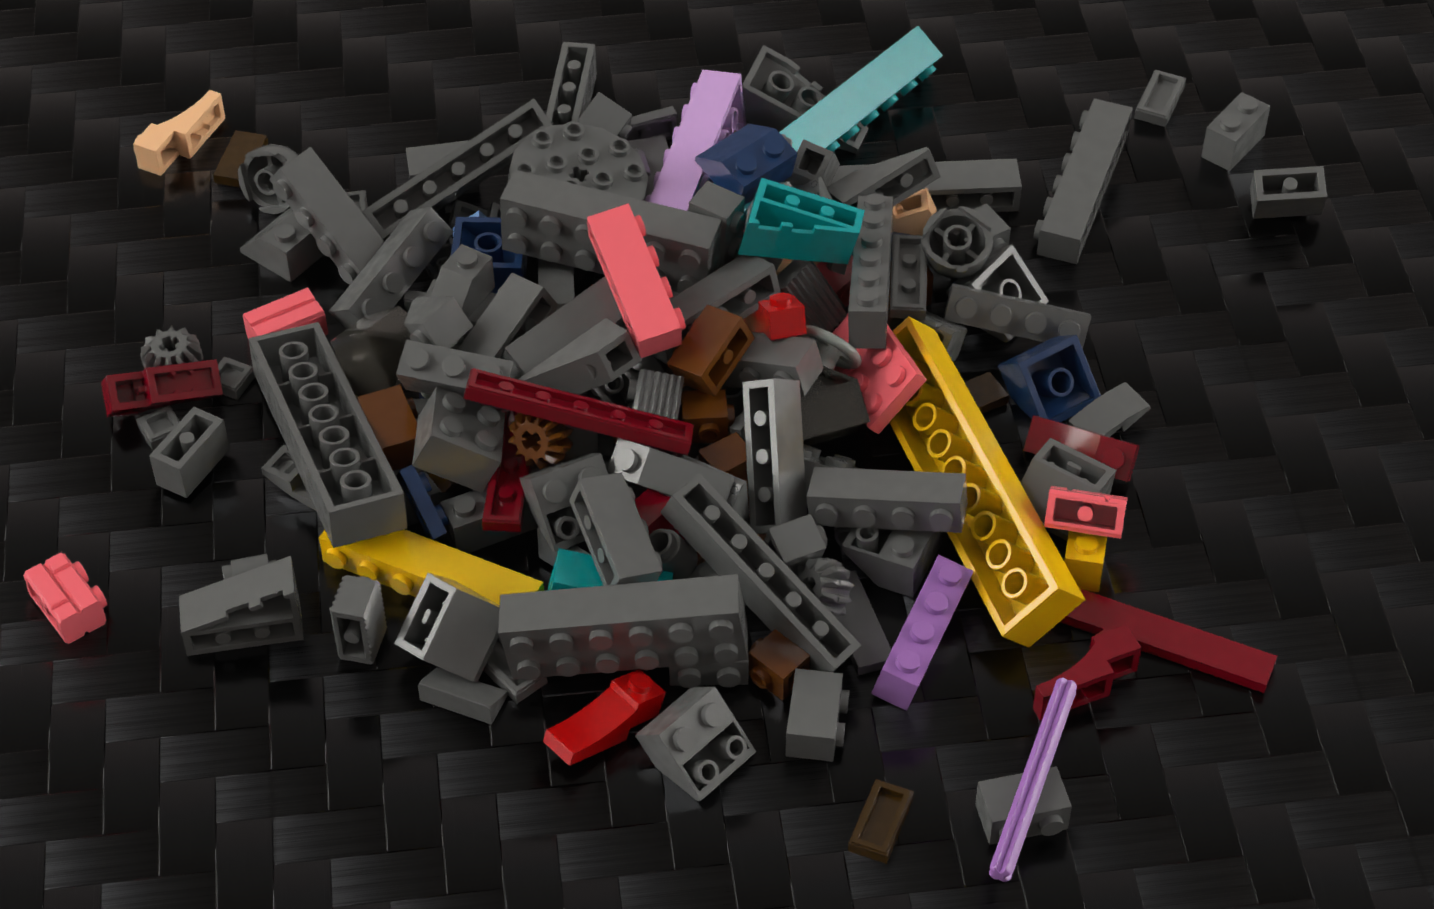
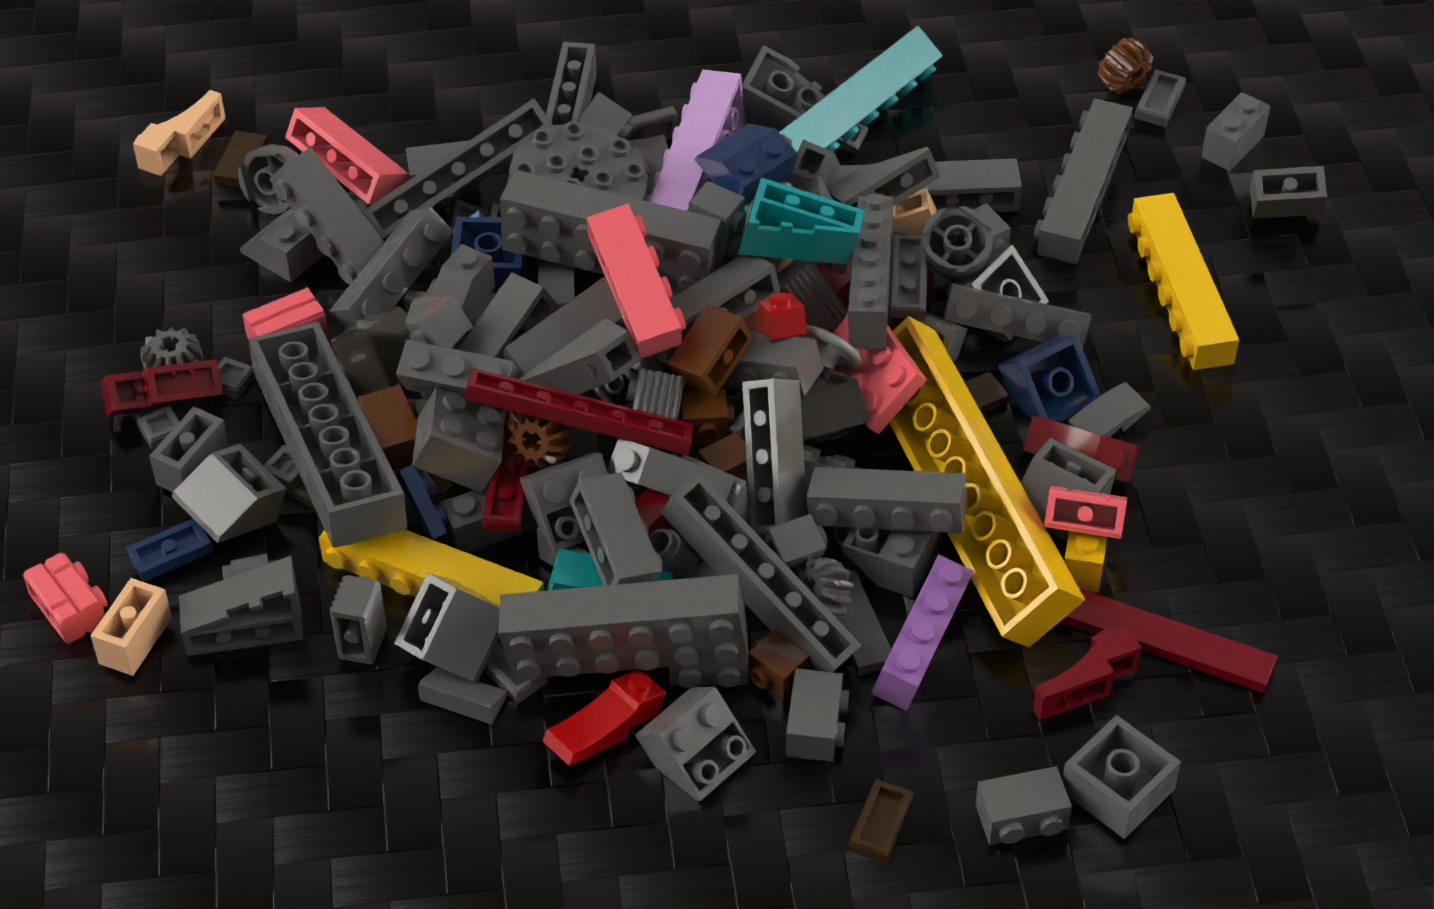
(131, 626): none -> light nougat brick
(169, 549): none -> dark blue plate
(231, 494): none -> slope
(345, 153): none -> coral brick
(1032, 780): medium lavender axle -> none
(1120, 776): none -> dark grey brick
(1125, 65): none -> reddish brown gear
(1183, 282): none -> yellow brick

